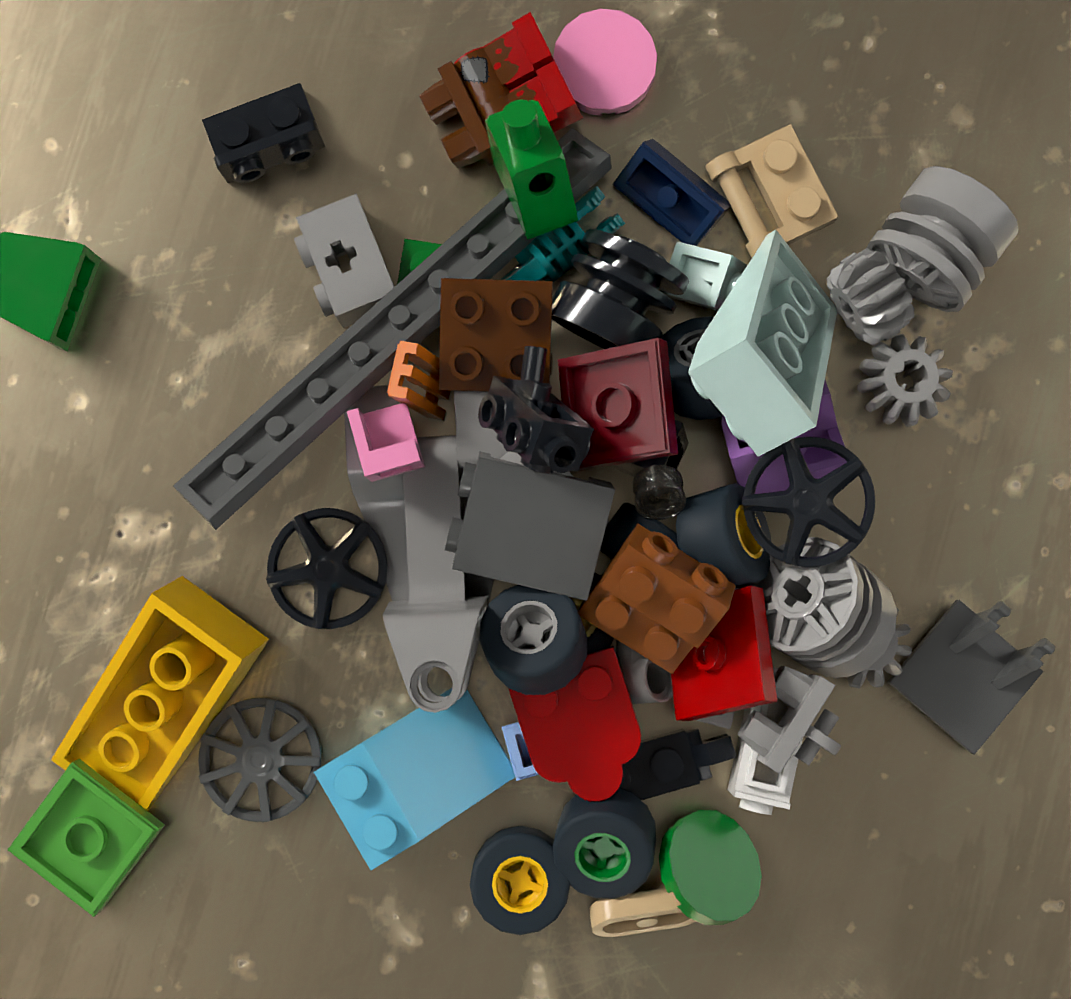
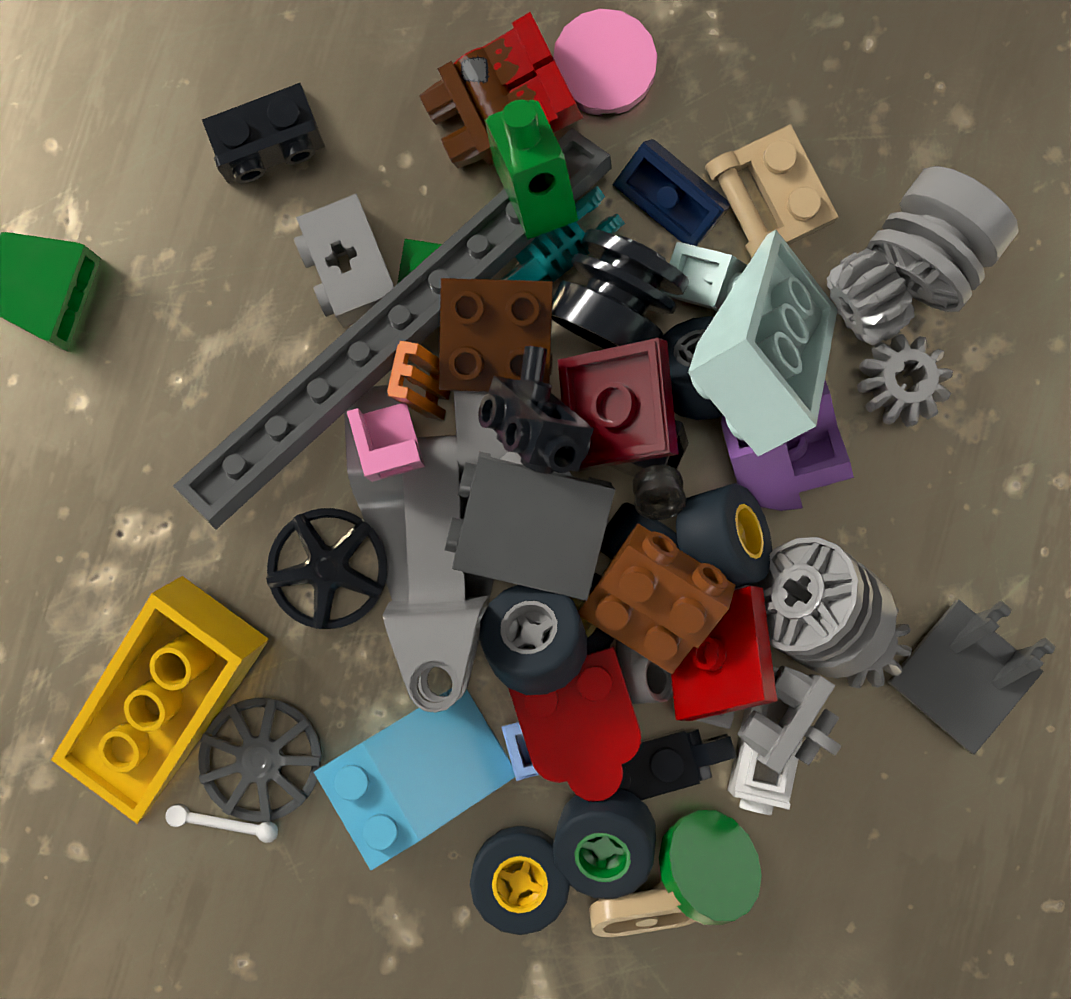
(86, 837): bright green plate -> none
(180, 815): none -> white hinge
(808, 501): black wheel -> none

